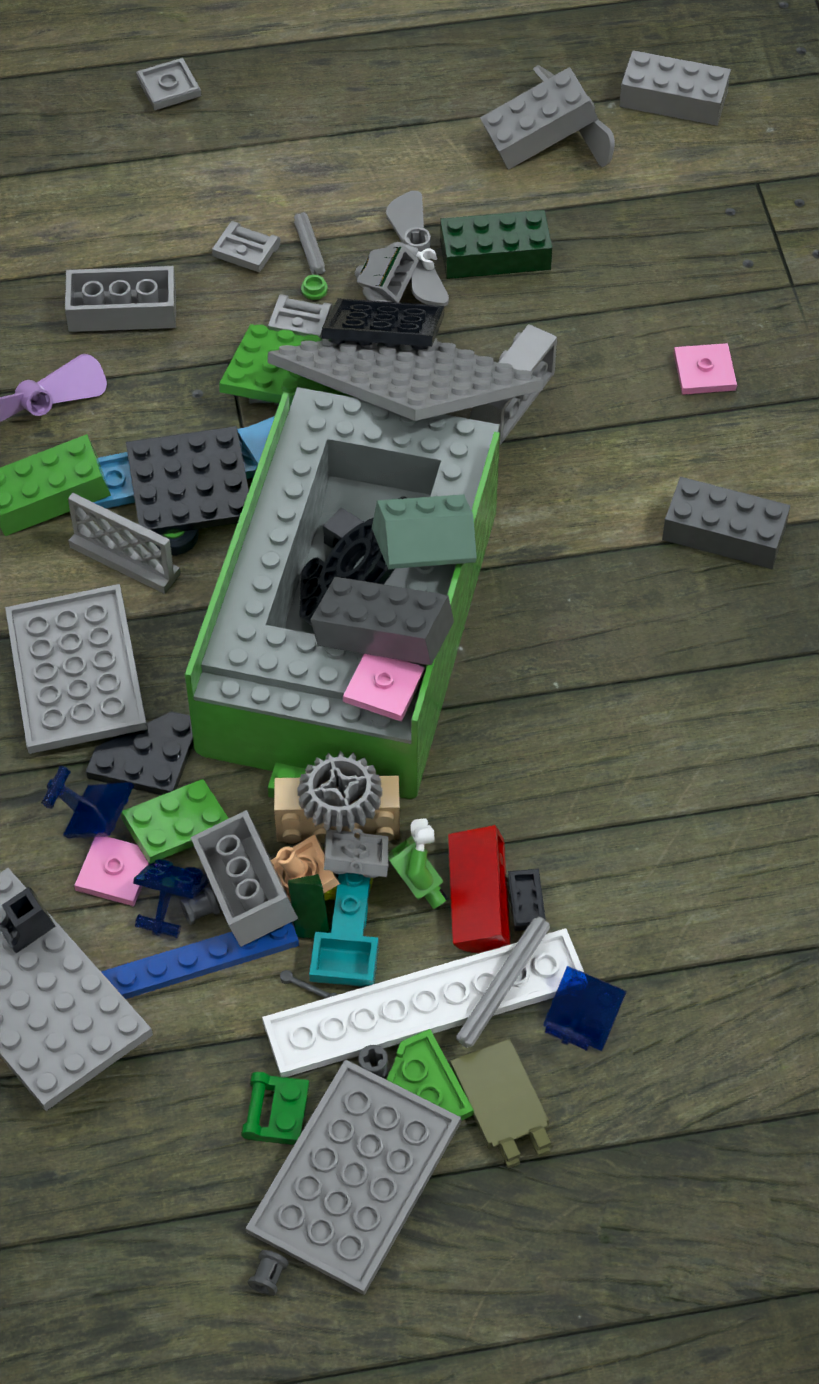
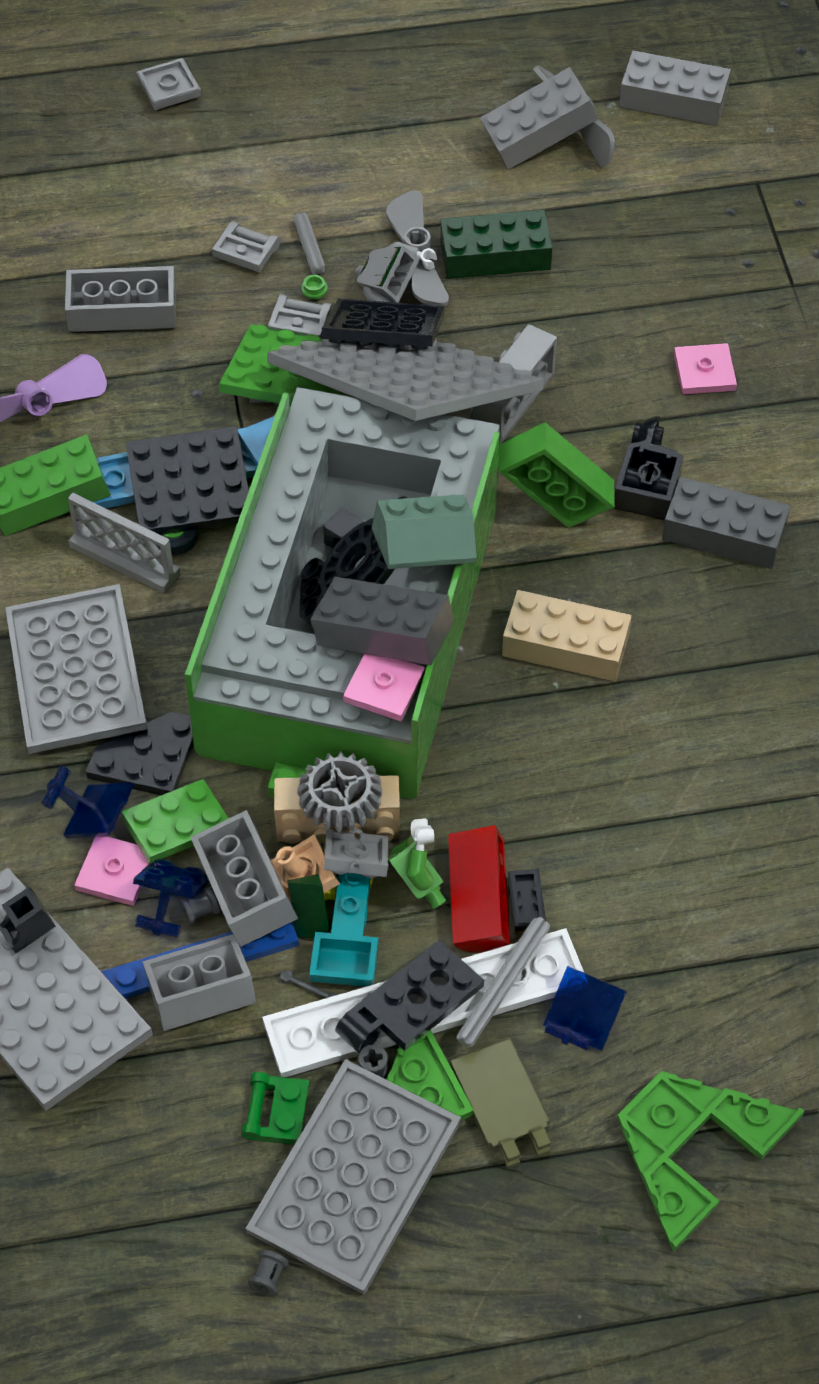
(199, 982): none -> light grey slope
(396, 1015): none -> black hinge
(556, 475): none -> bright green brick
(566, 635): none -> tan brick
(648, 473): none -> black brick
(663, 1121): none -> bright green wing

